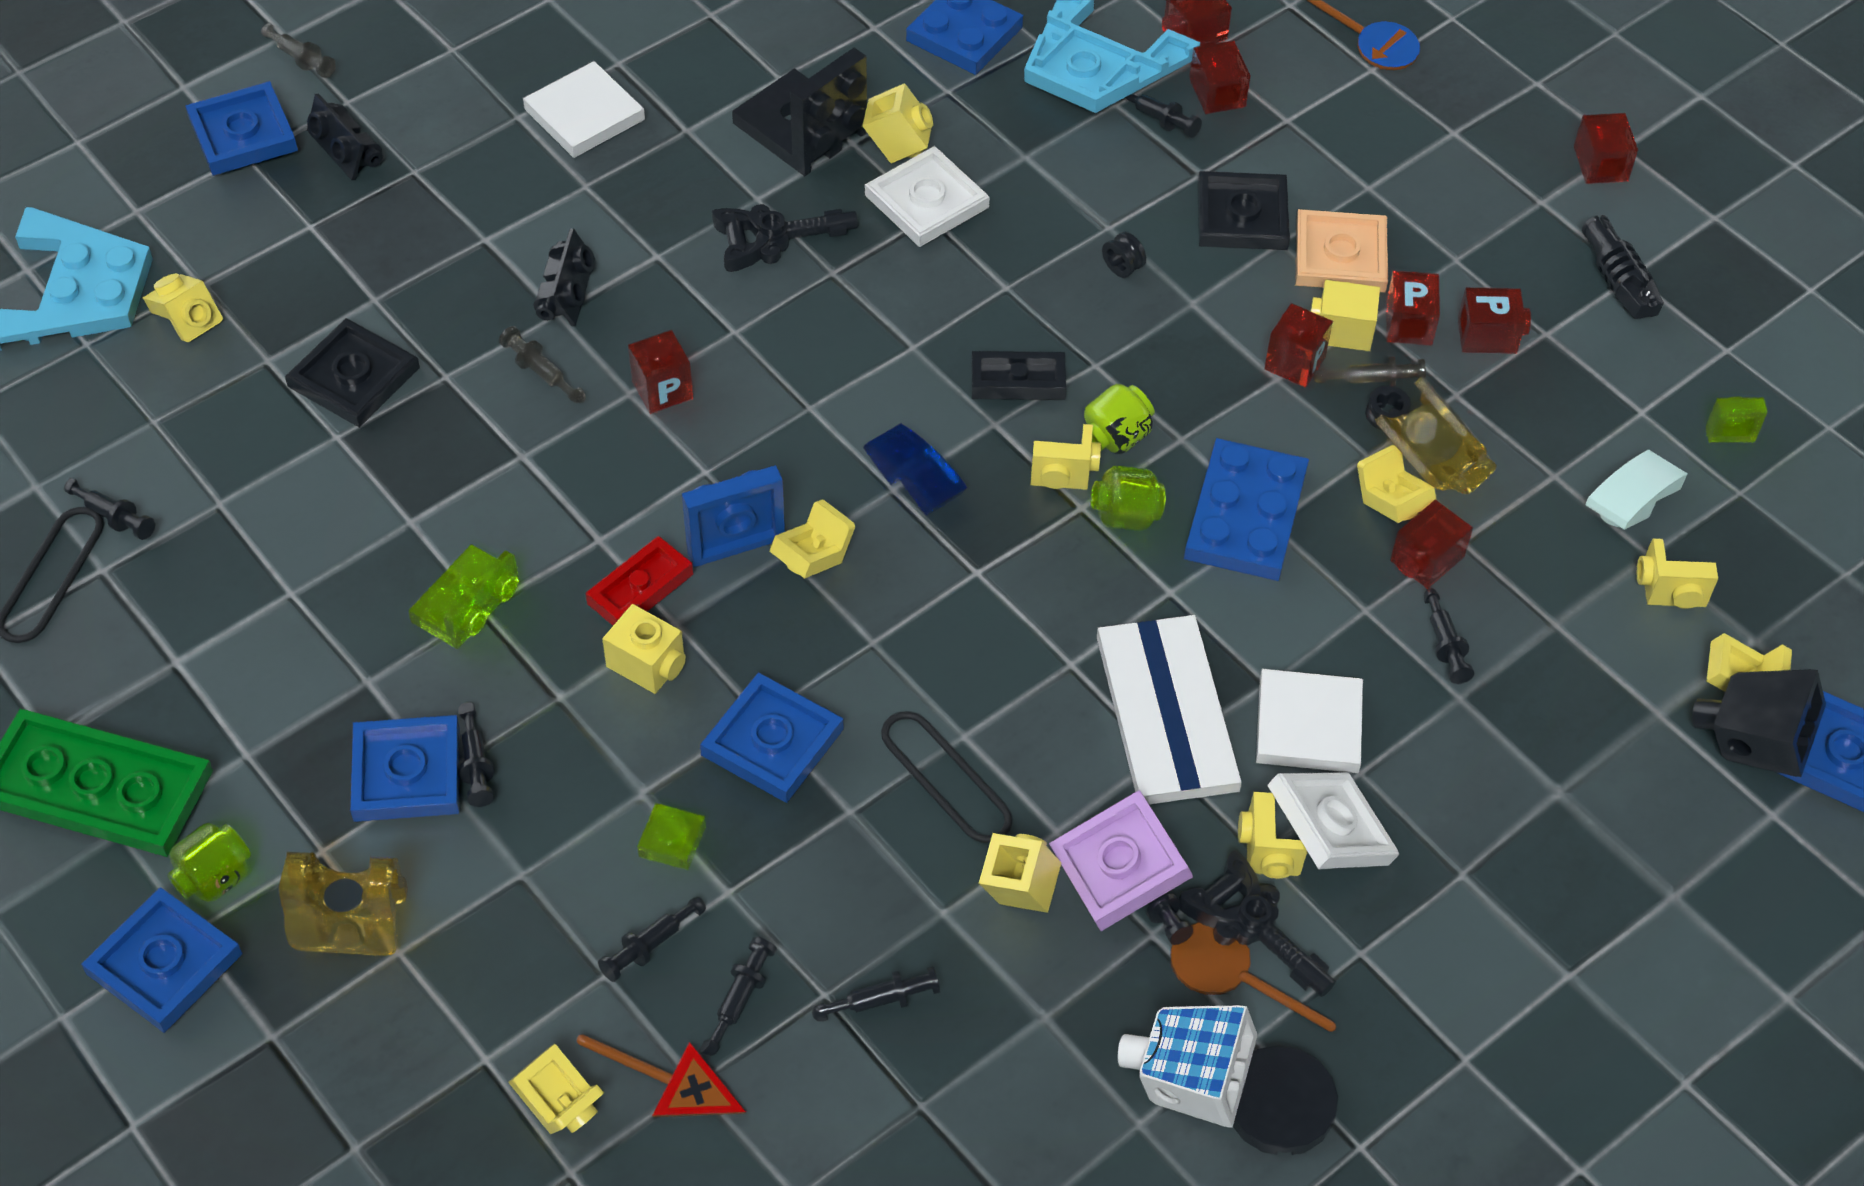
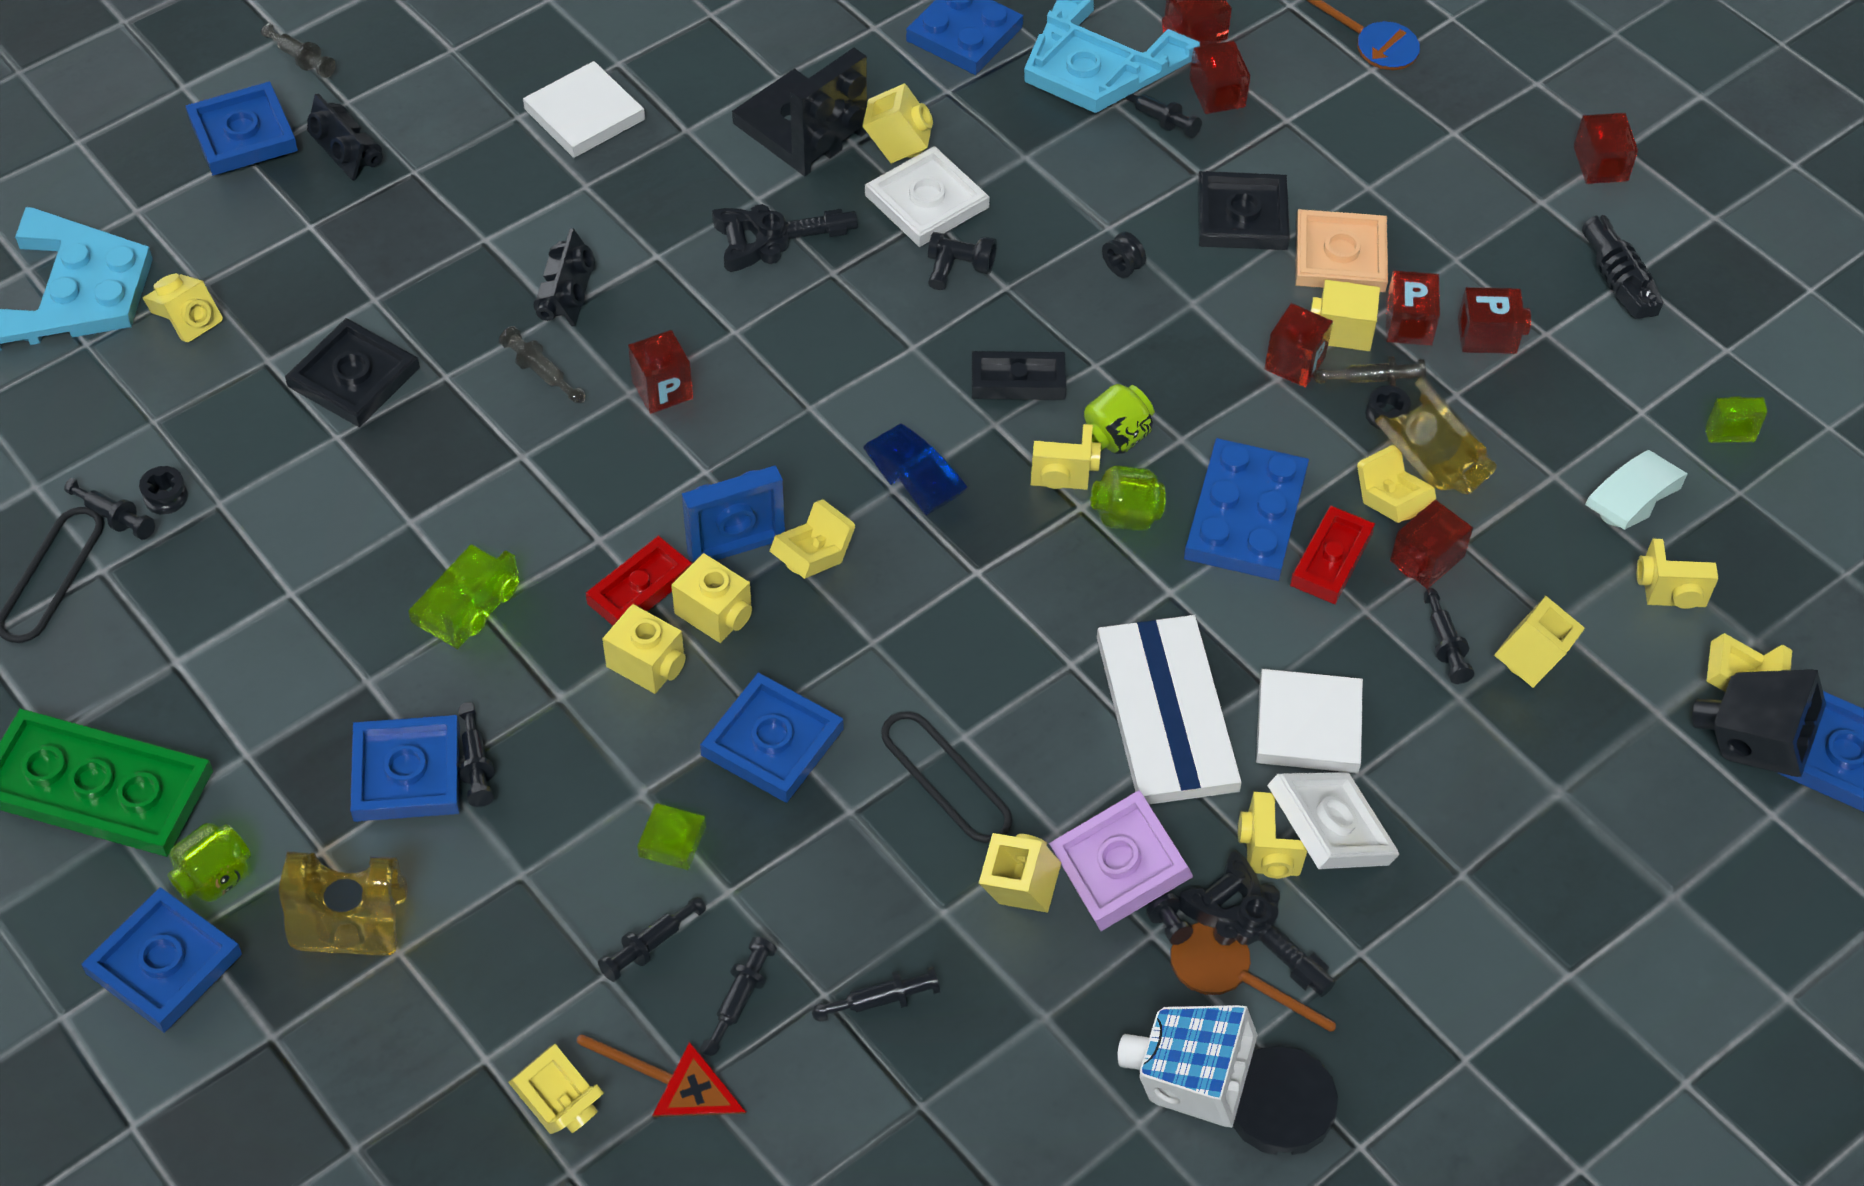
(164, 501): none -> black bush
(712, 598): none -> light yellow brick
(947, 250): none -> black piece
(1332, 554): none -> red plate
(1539, 641): none -> light yellow brick

